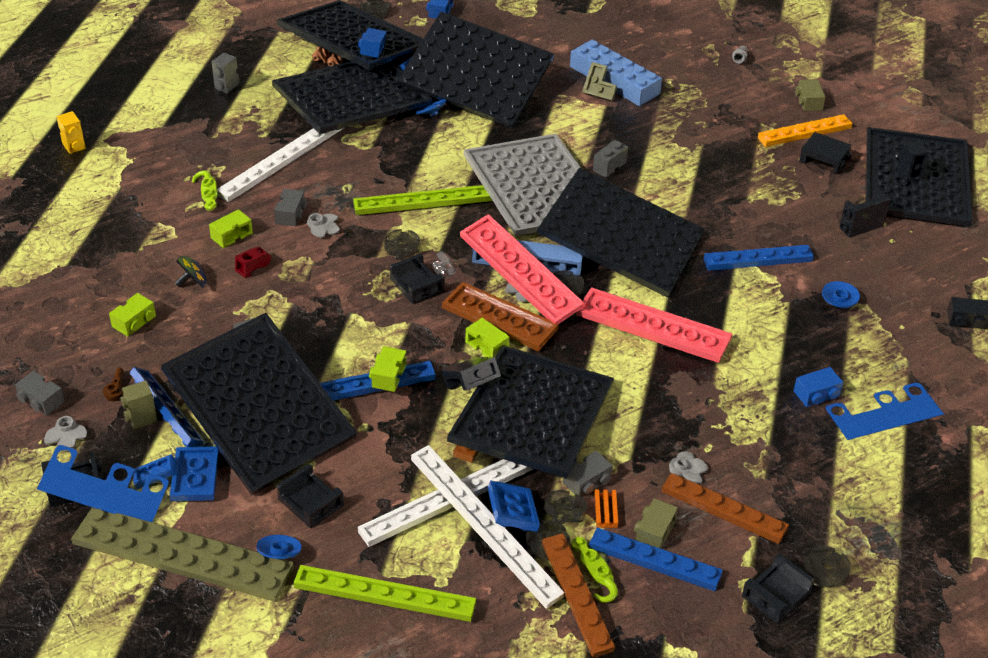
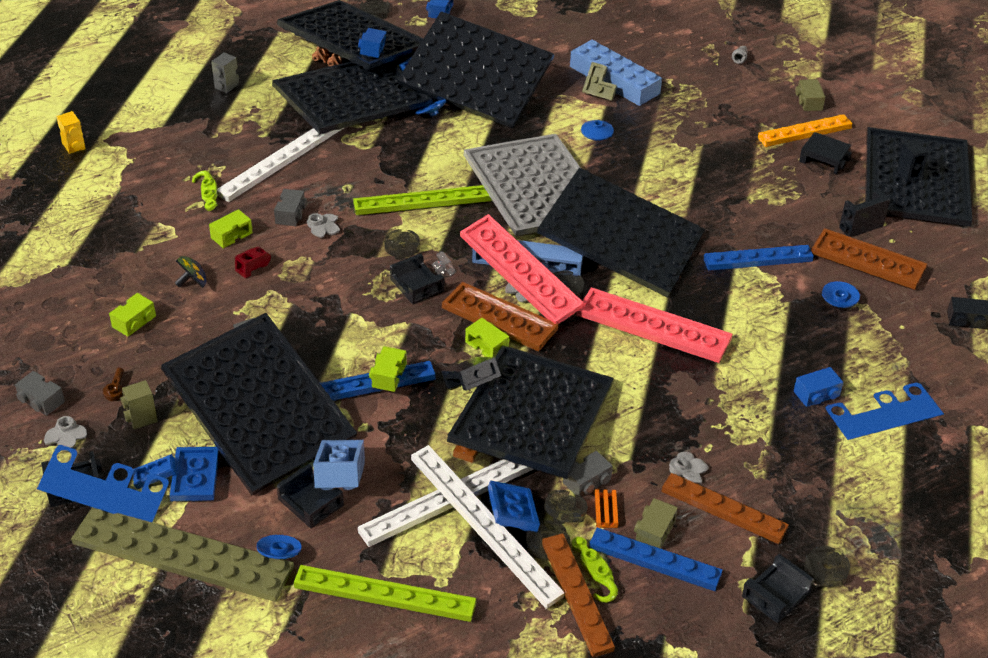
(169, 410): blue plate -> none
(339, 464): none -> medium blue brick
(597, 130): none -> blue dish
(609, 158): dark grey brick -> none
(869, 258): none -> dark orange plate

